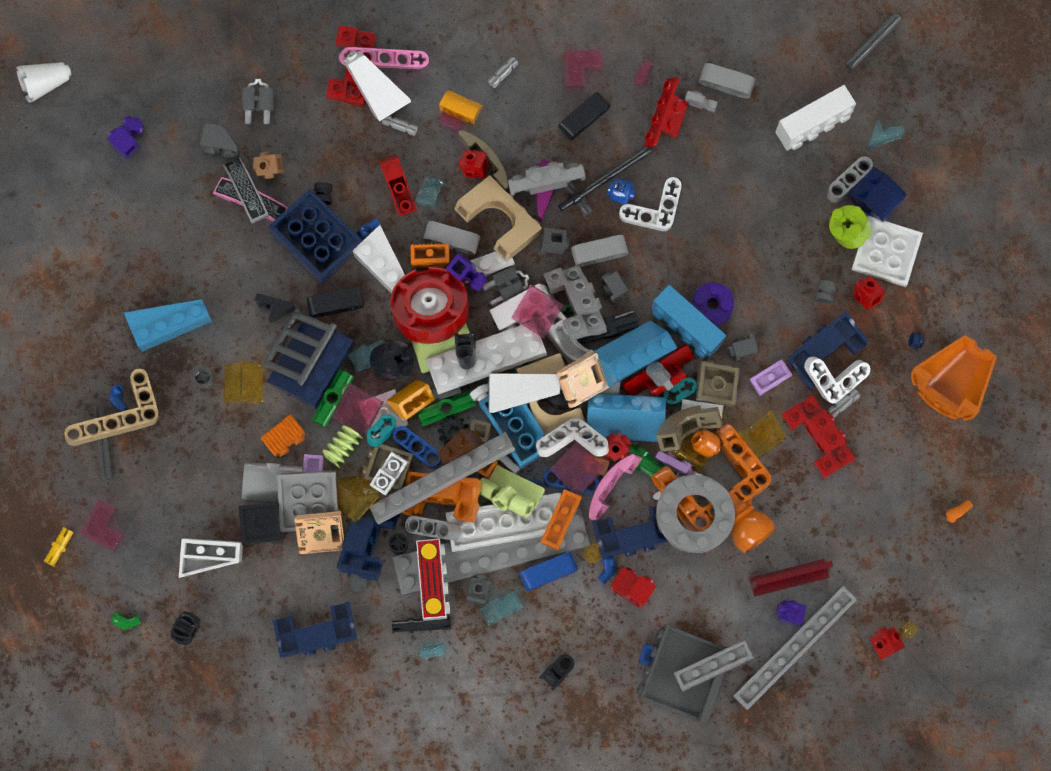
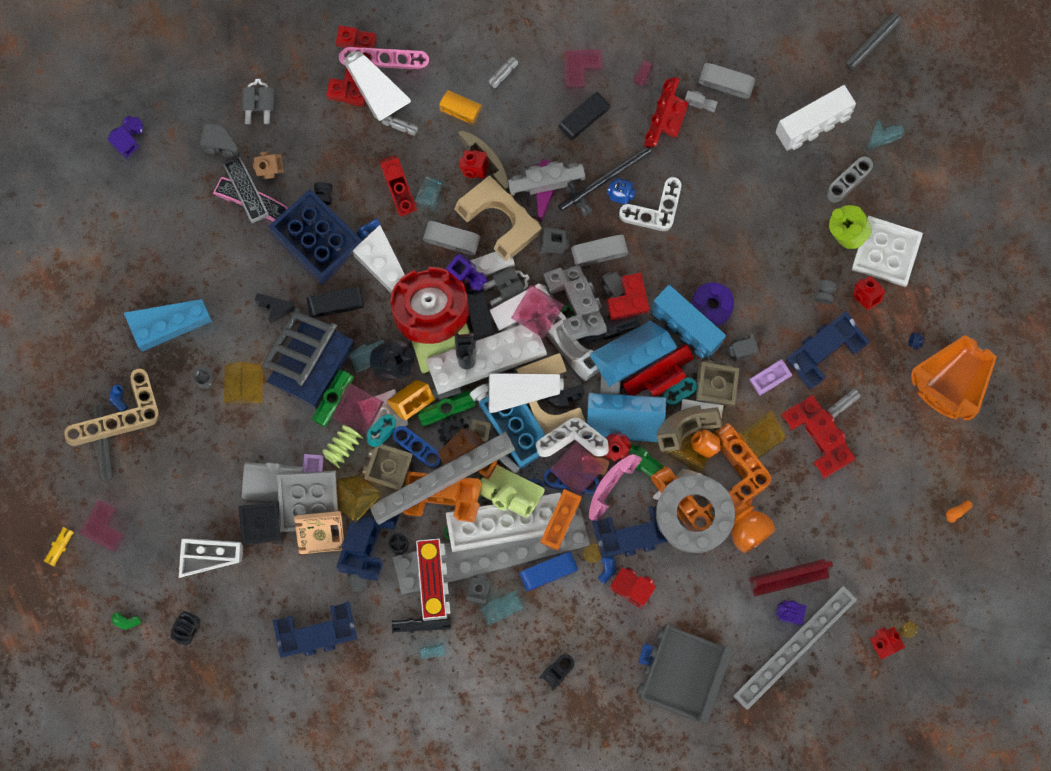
(42, 78): white cone -> none
(283, 436): orange brick -> none
(389, 473): white slope -> none
(430, 255): orange brick -> none
(433, 528): light grey beam -> none
(449, 121): clear pink pin -> none
(479, 314): none -> black beam
(579, 379): light nougat container -> none
(634, 299): none -> red brick
(659, 375): light grey hinge -> none
(682, 468): lavender plate -> none
(714, 665): light grey tile -> none
(836, 384): white beam -> none
(877, 194): clear blue slope -> none

